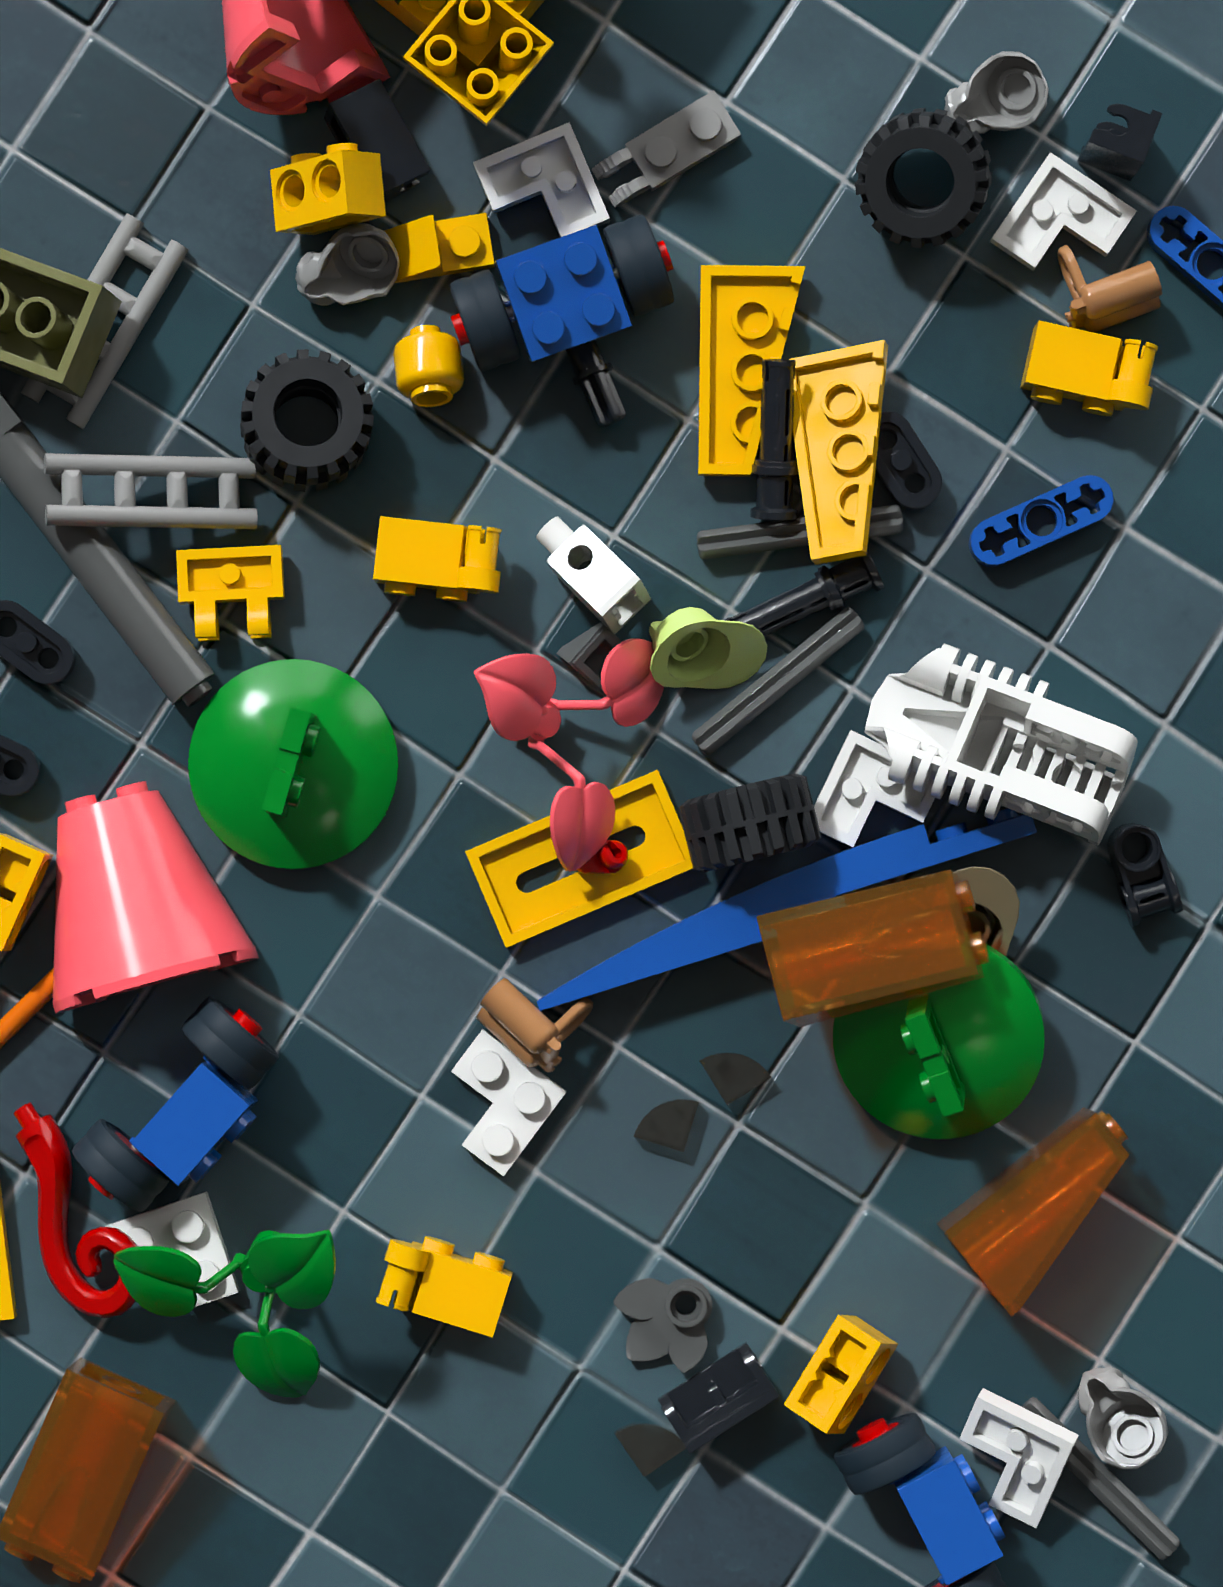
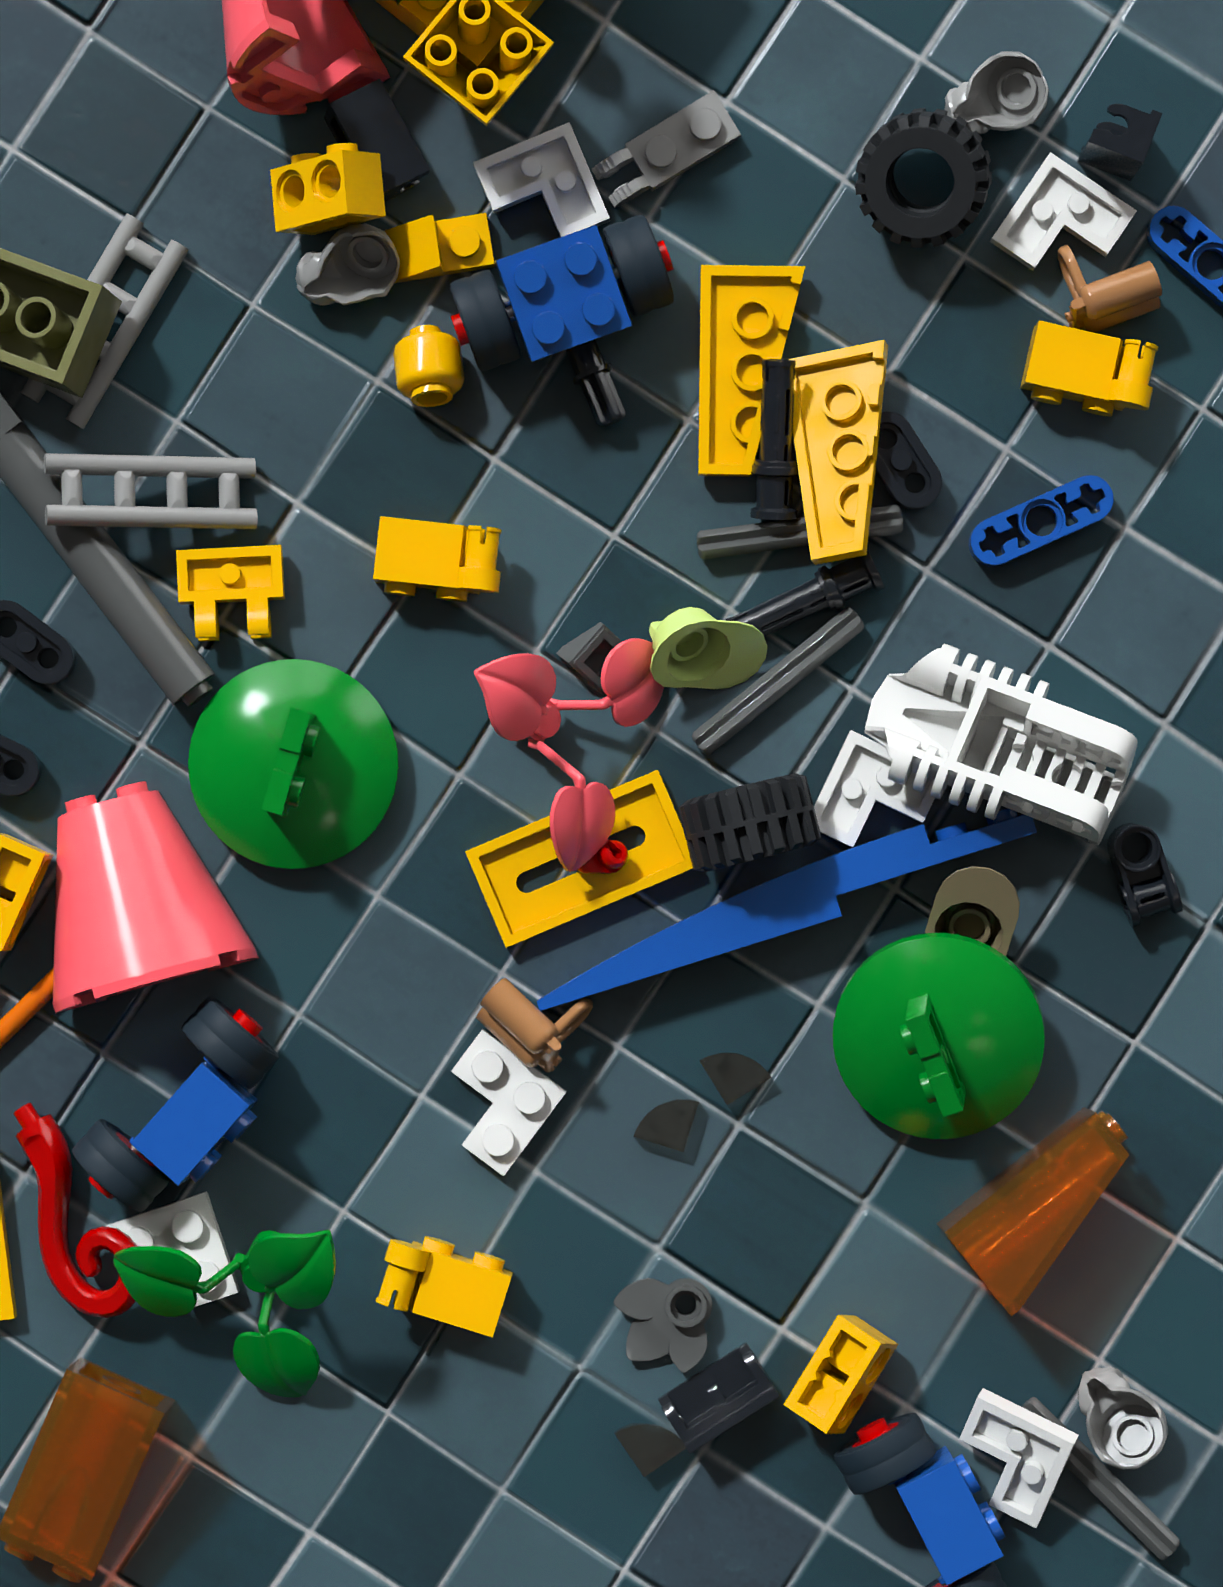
(313, 378): black tyre -> none
(605, 585): white torso -> none
(872, 947): clear orange slope -> none

